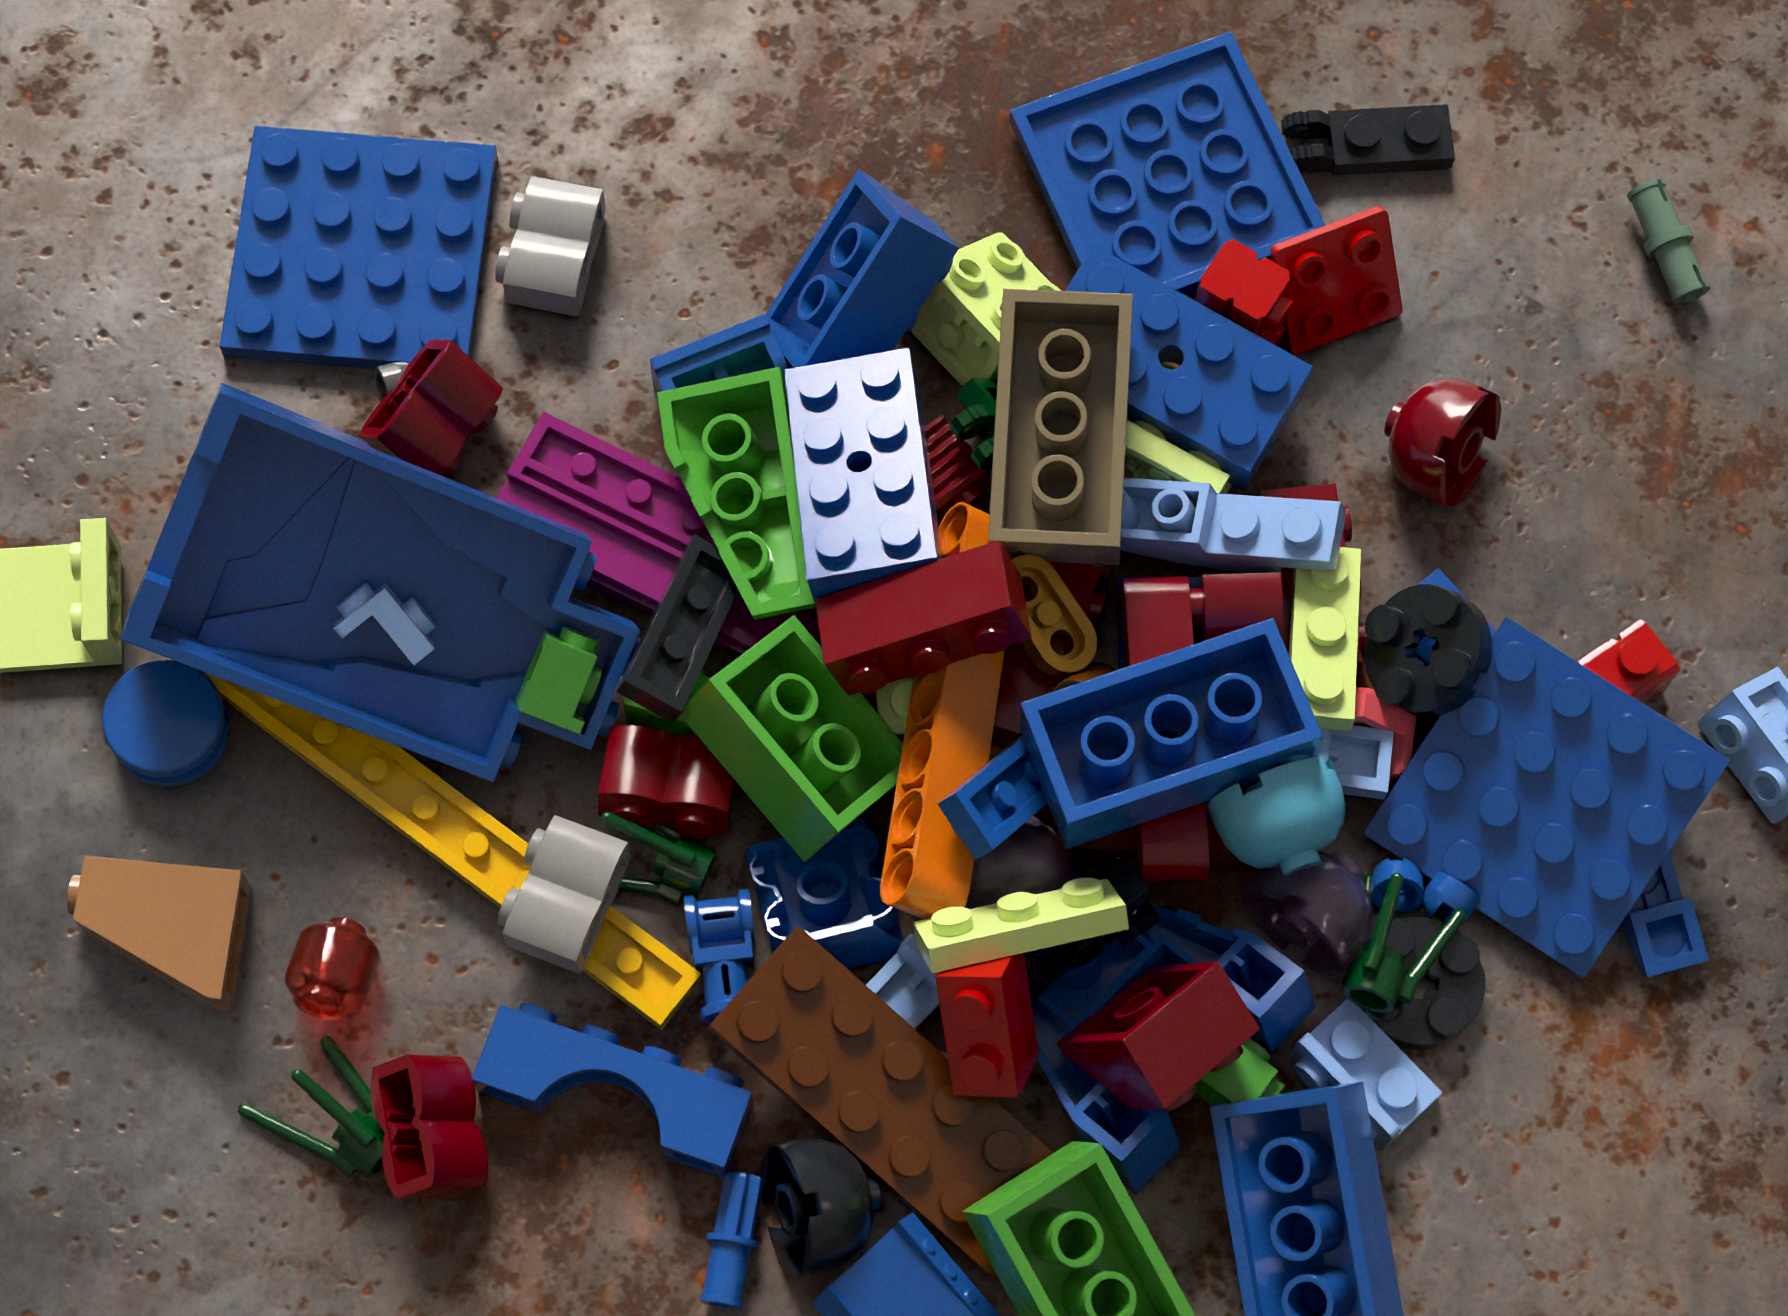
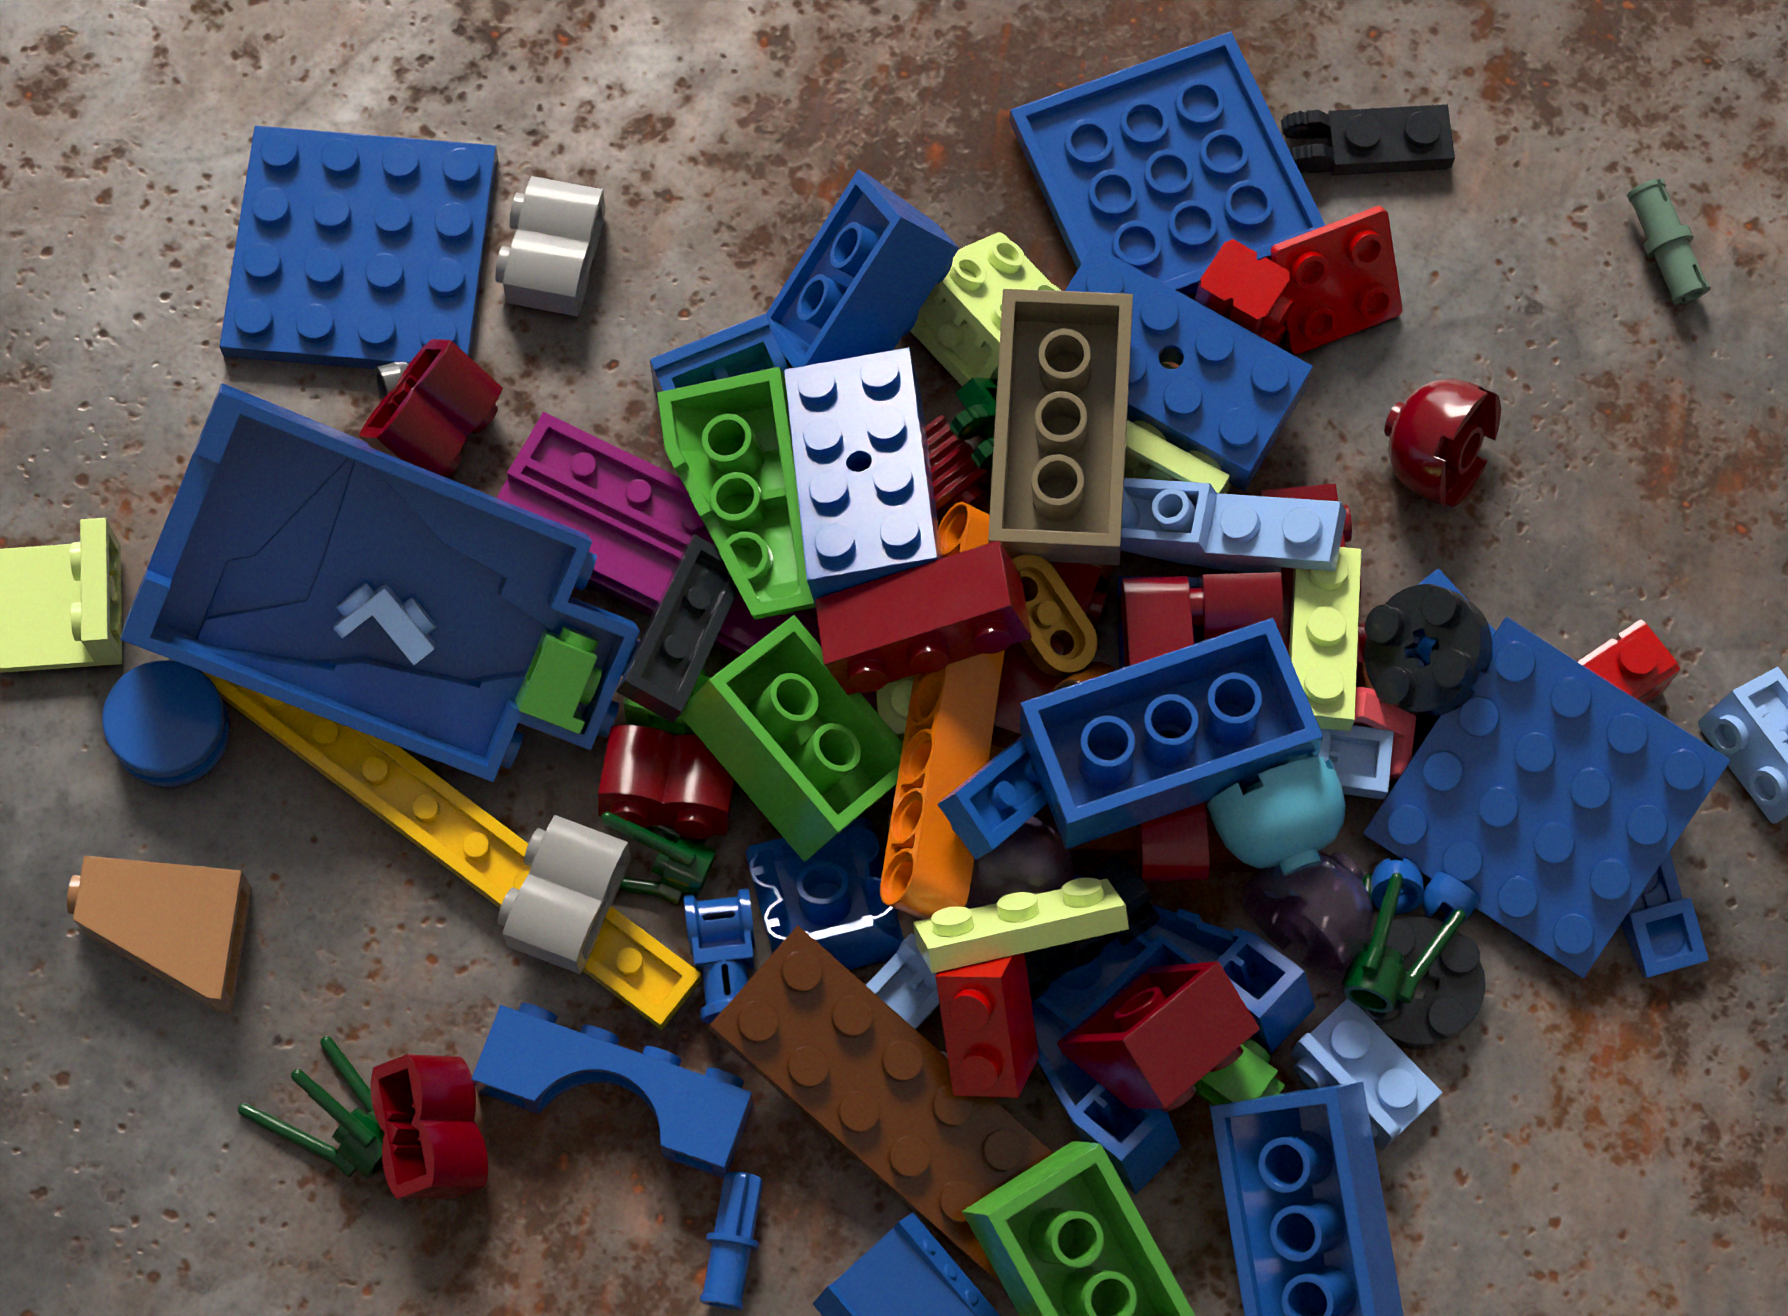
(332, 968): clear red head -> none
(820, 1202): black cylinder -> none

